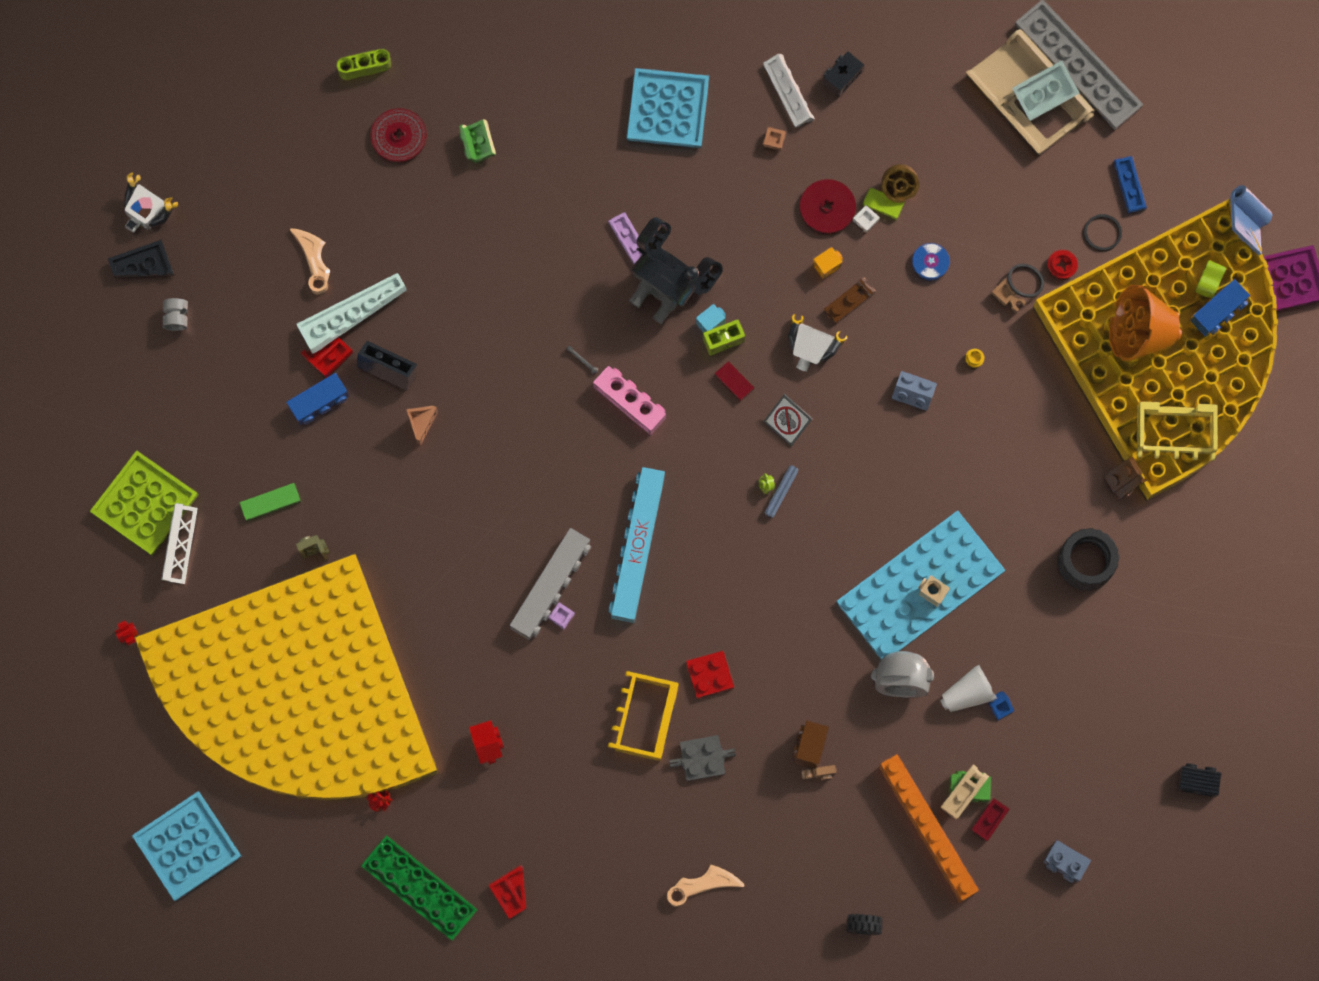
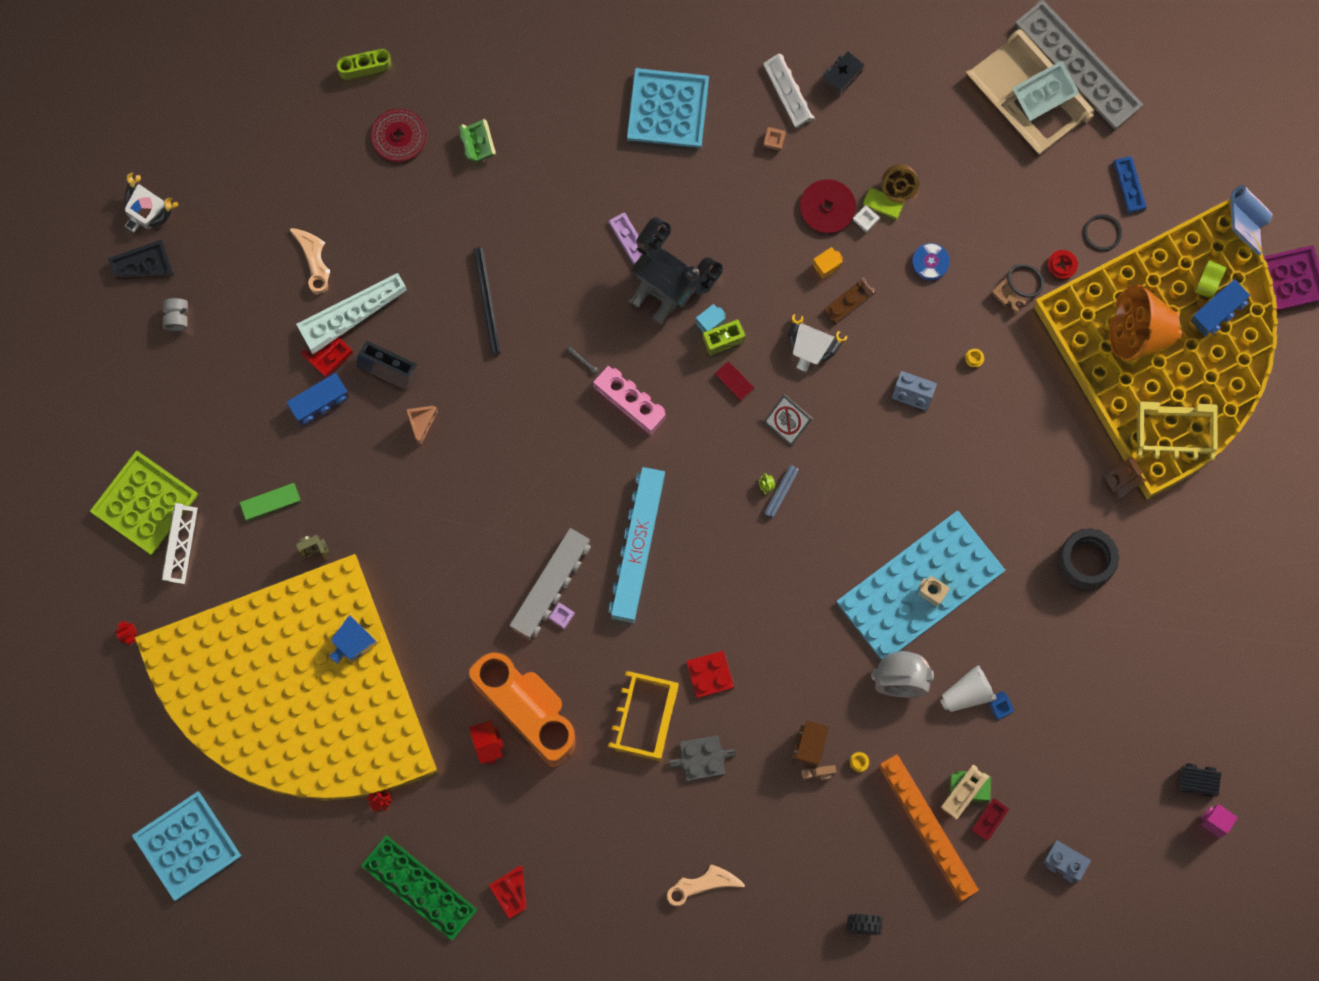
(351, 641): none -> blue torso
(486, 301): none -> black axle
(526, 705): none -> orange piece
(859, 762): none -> yellow plate
(1218, 820): none -> dark pink brick

